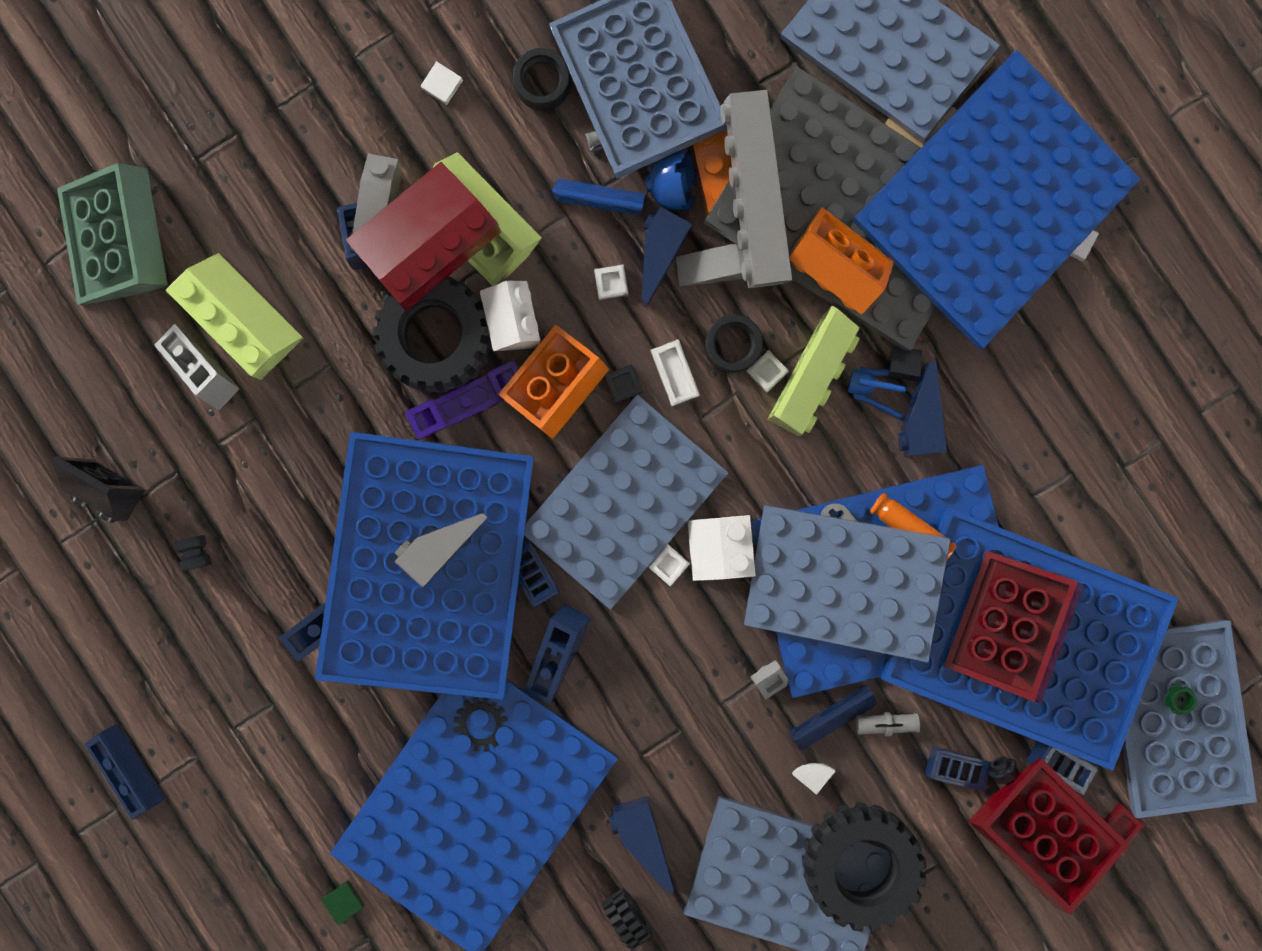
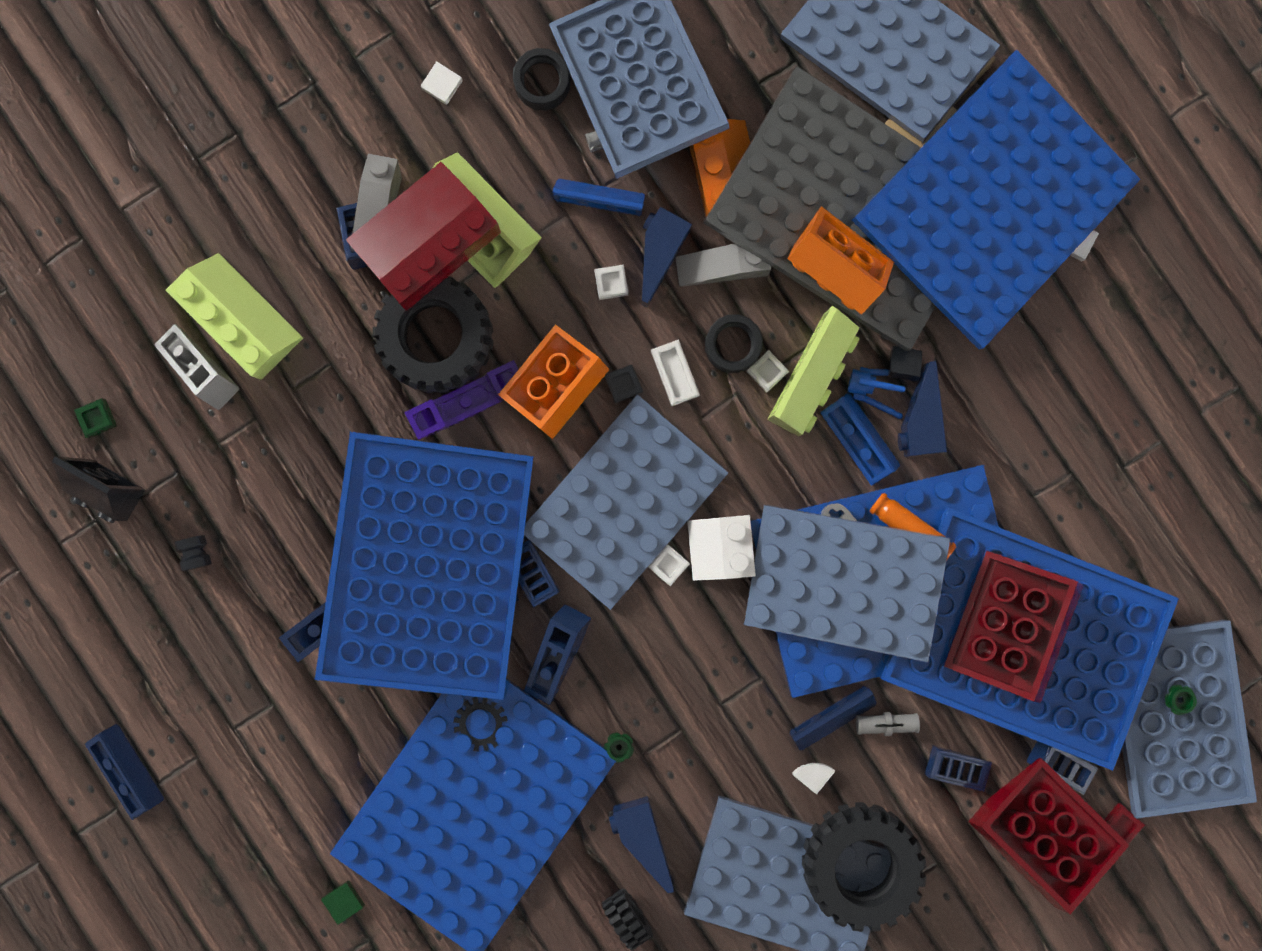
(95, 418): none -> dark green tile
(112, 234): sand green slope -> none
(431, 551): light grey slope -> none
(510, 316): white slope -> none
(626, 743): none -> dark green plate
(672, 181): blue cylinder -> none
(756, 188): light grey brick -> none
(770, 679): light grey plate -> none
(860, 439): none -> blue slope
(1003, 770): black plate -> none

